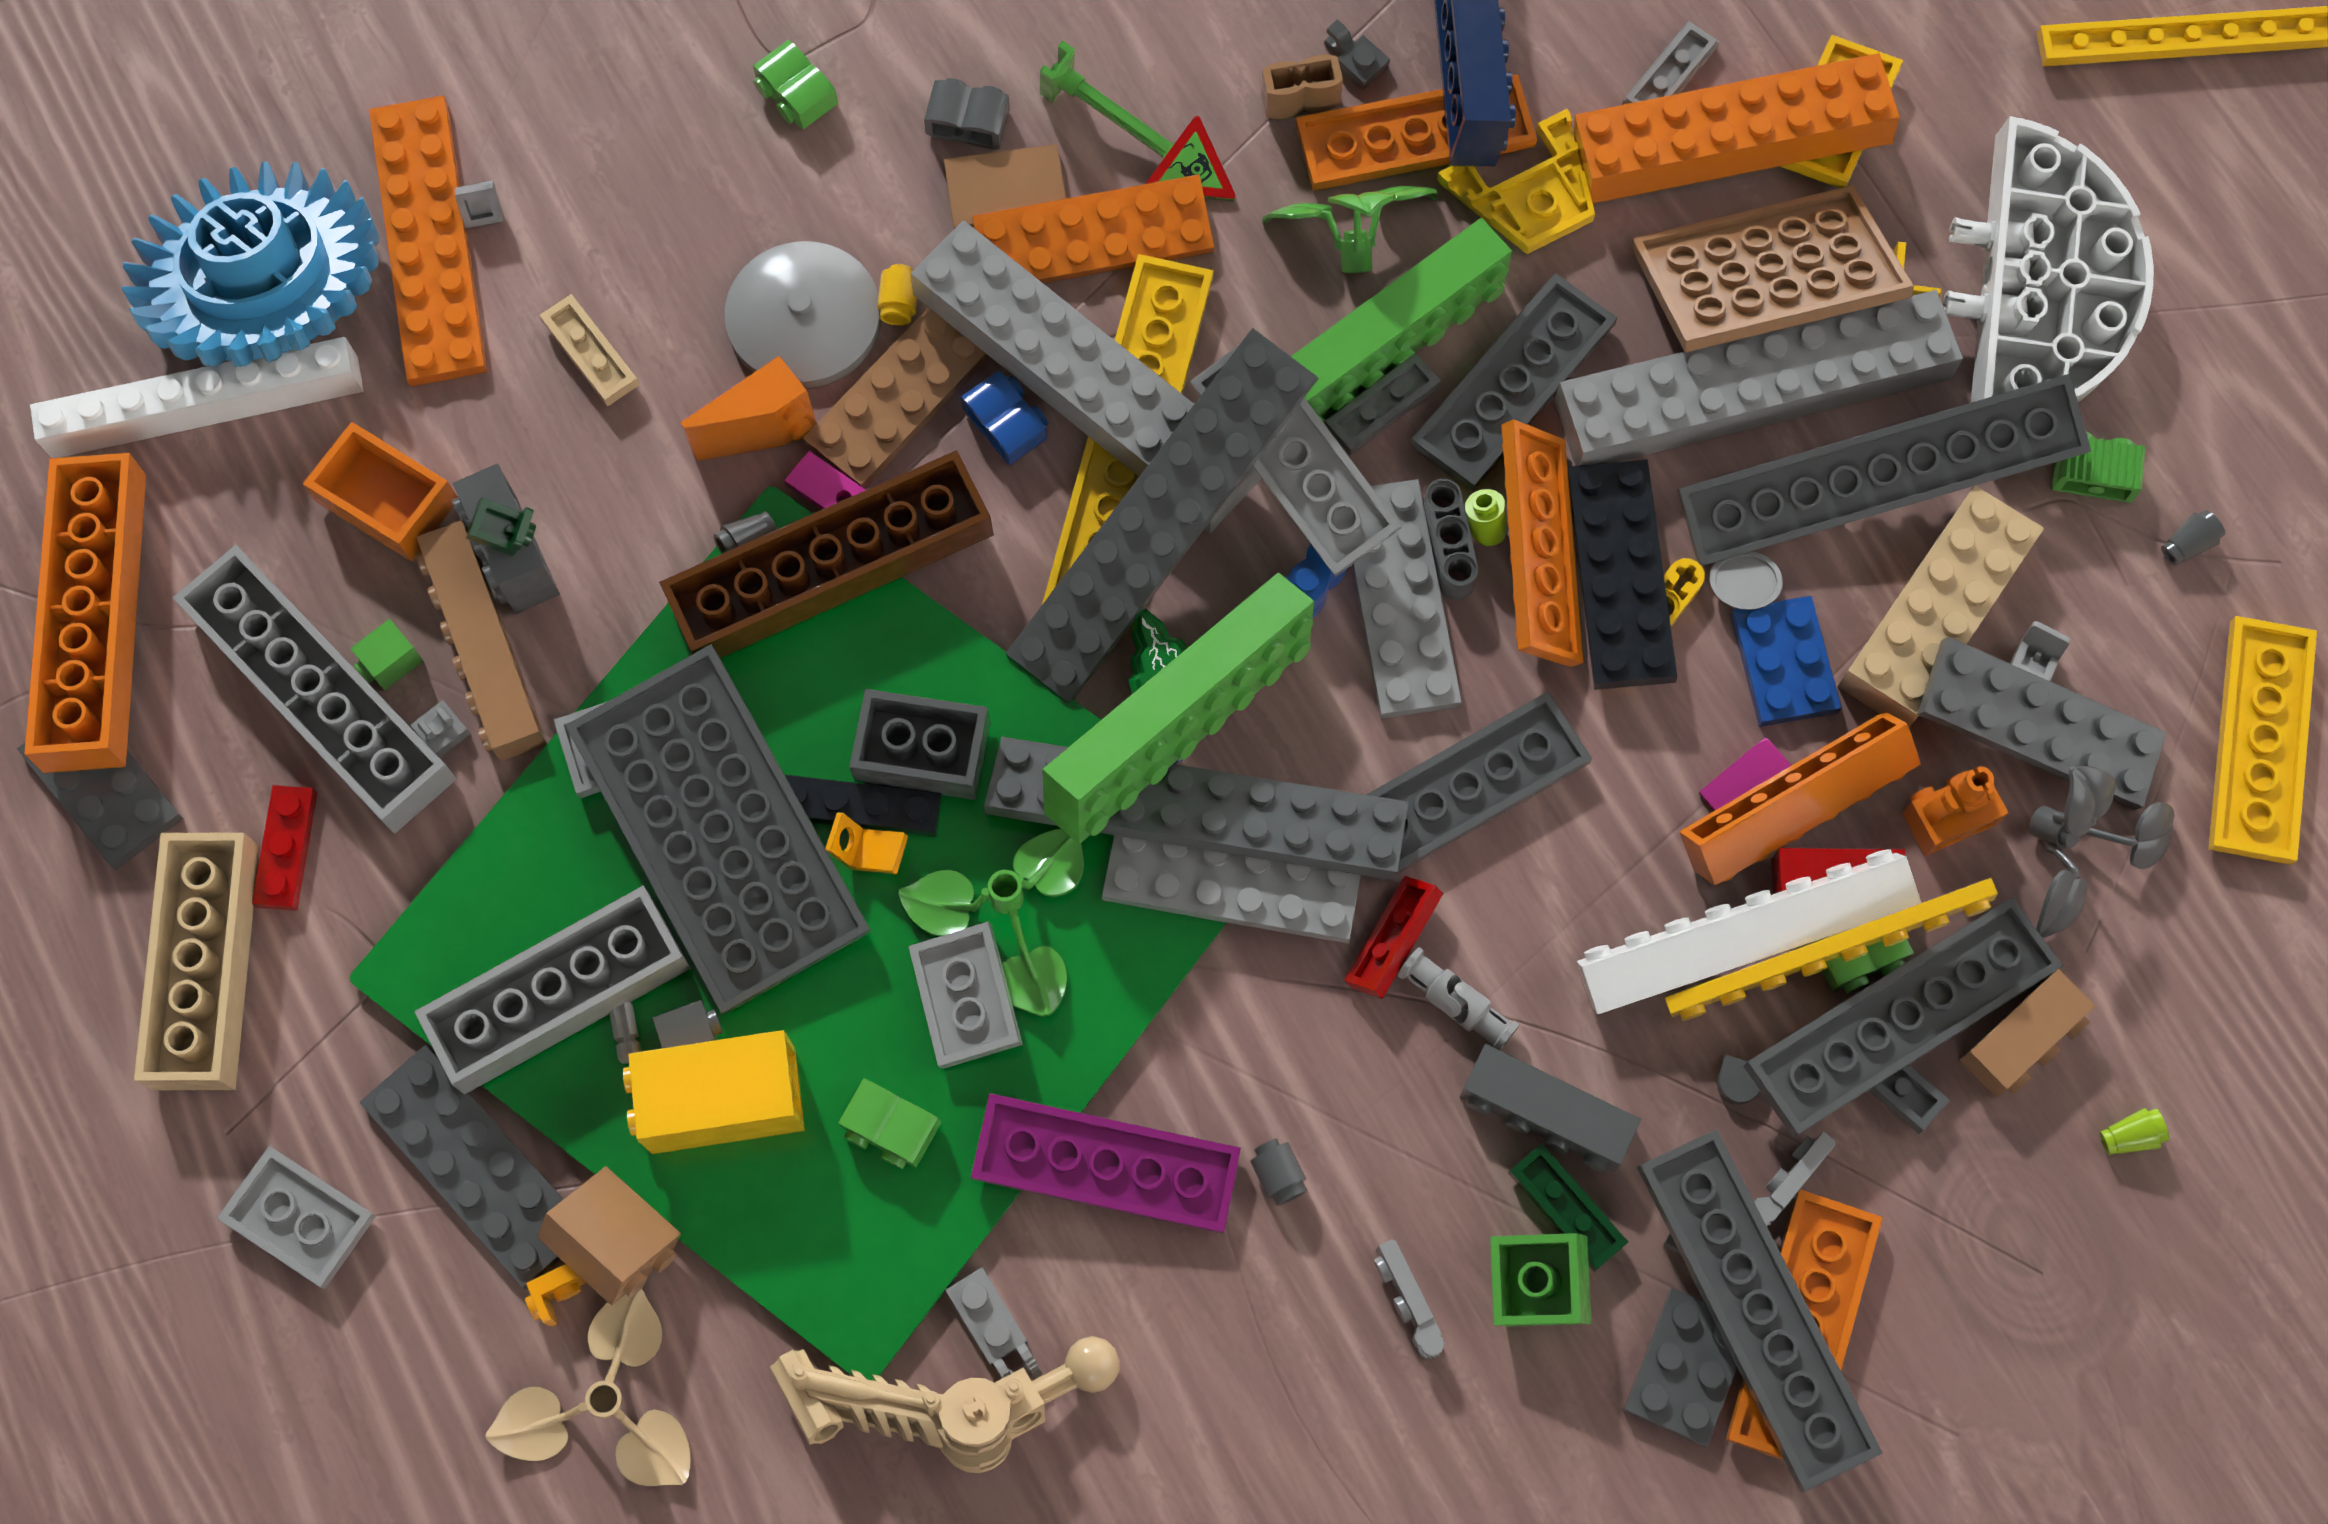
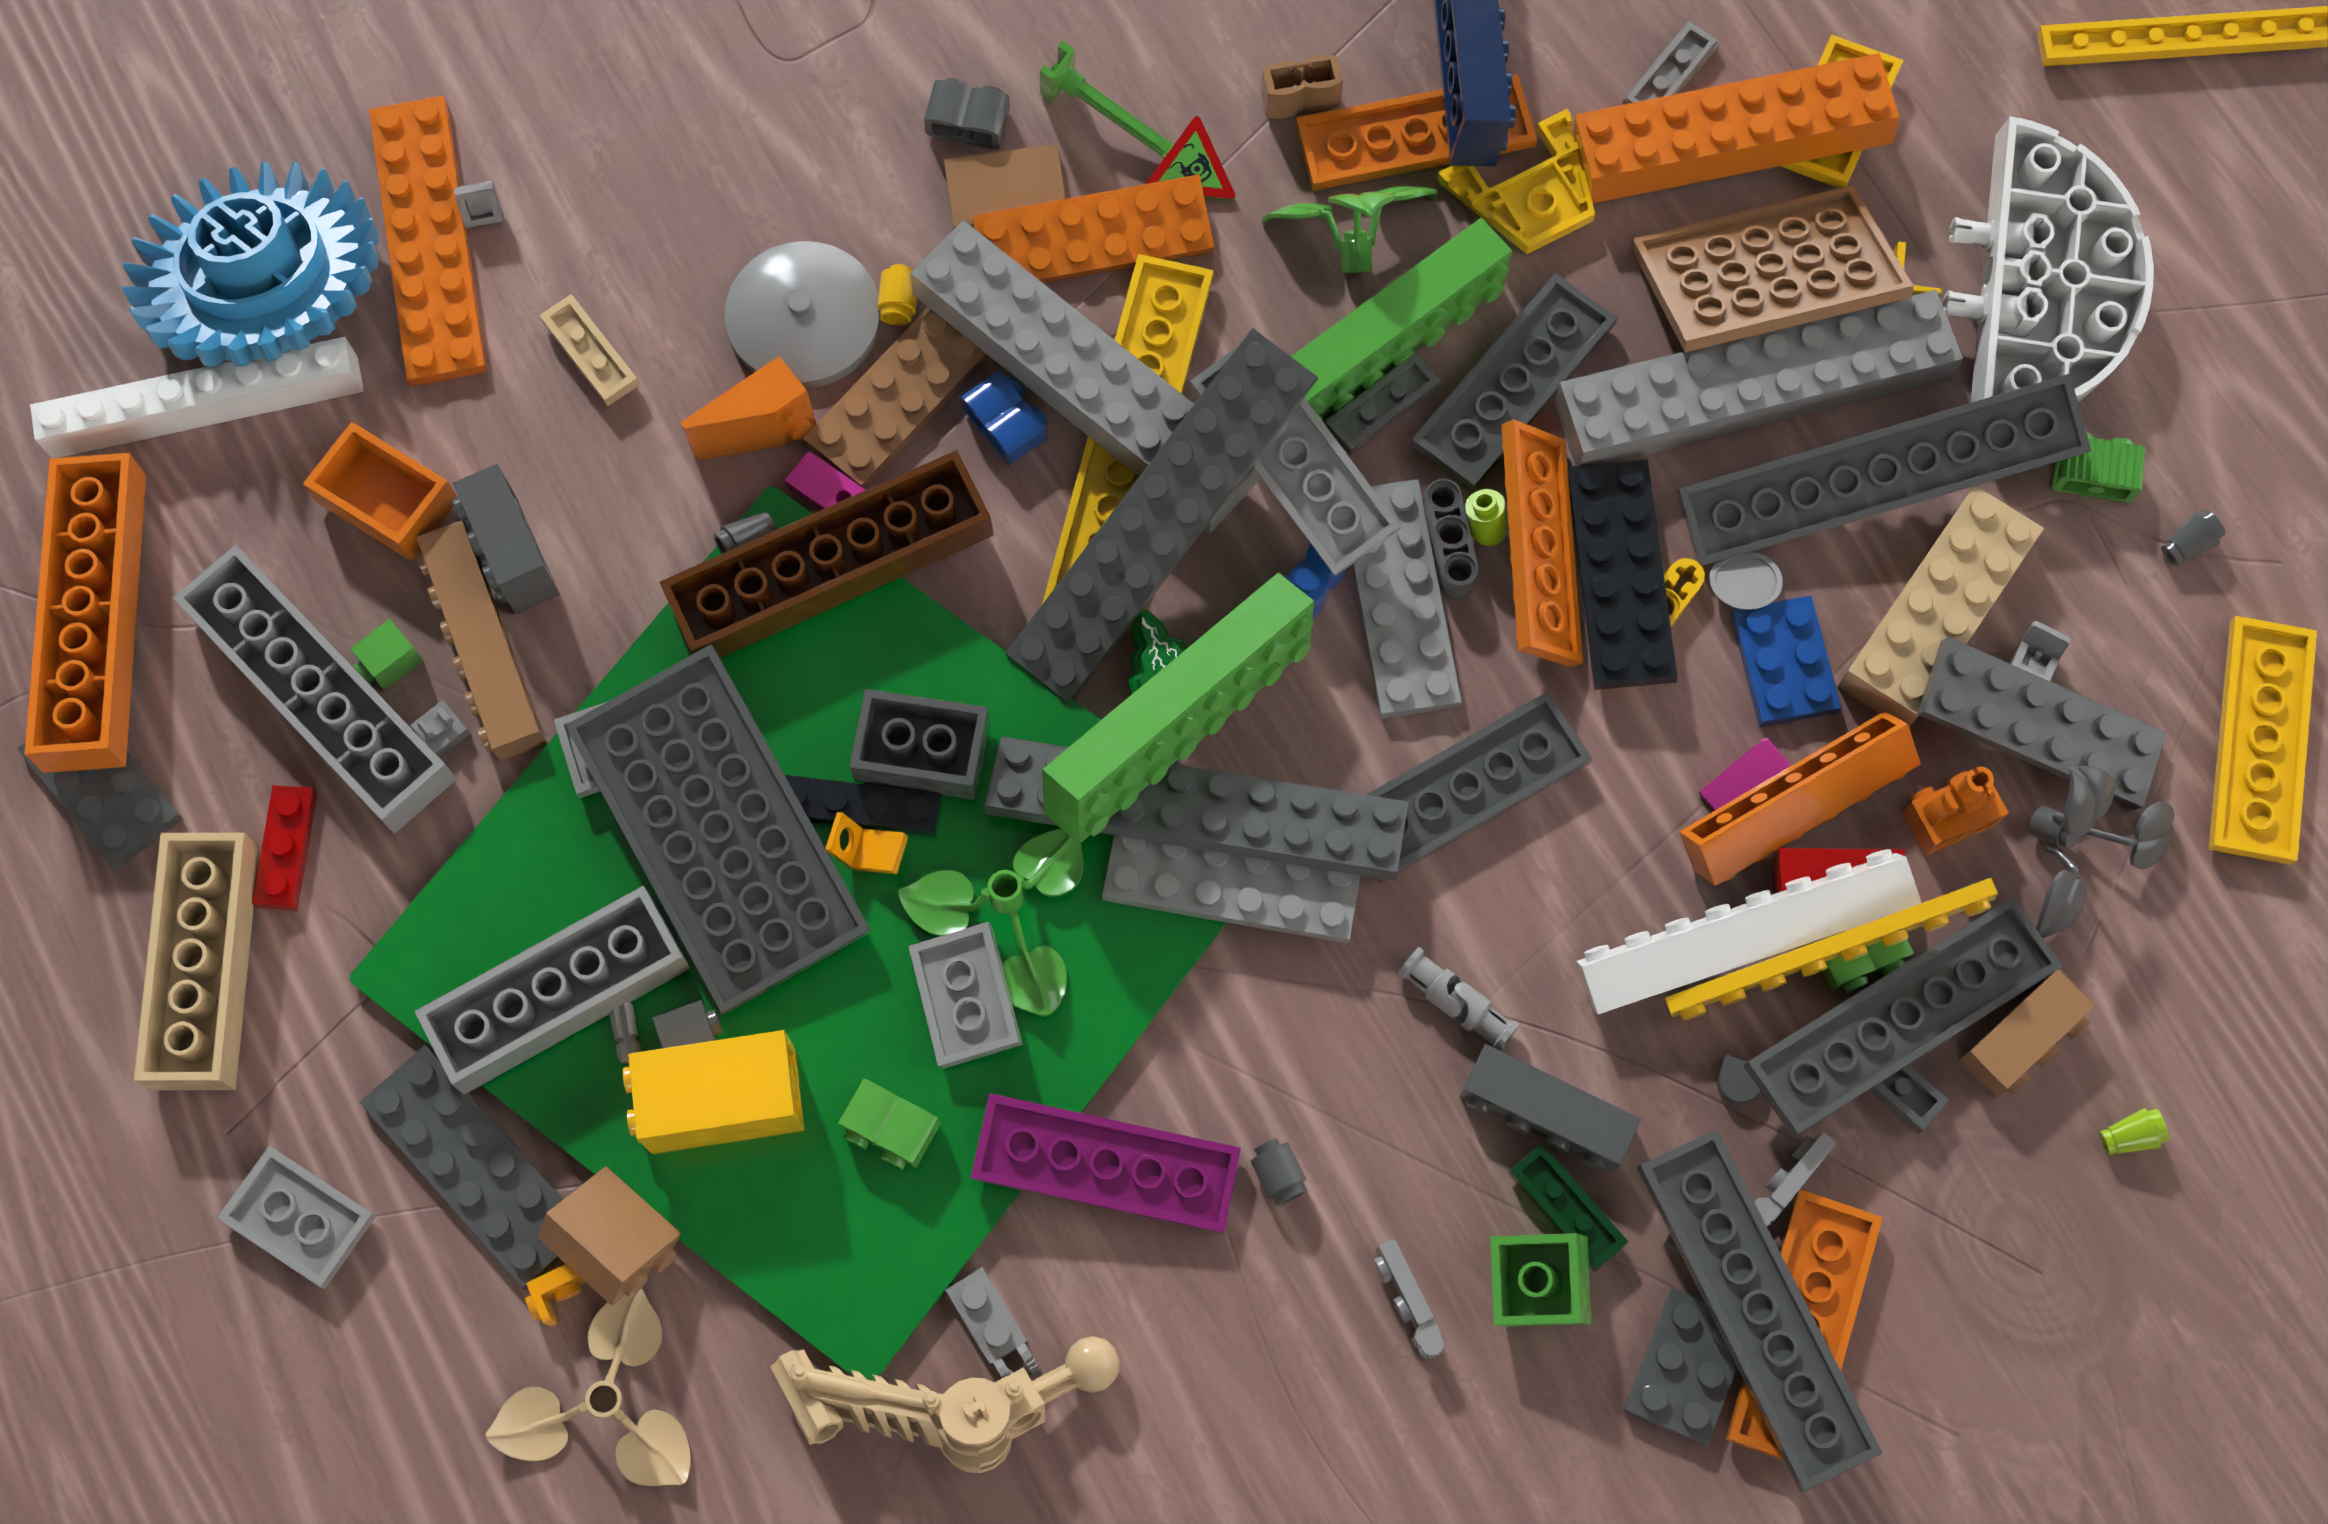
(501, 526): dark green bracket -> none
(795, 85): bright green brick -> none
(1359, 59): dark grey plate -> none
(1393, 937): red plate -> none

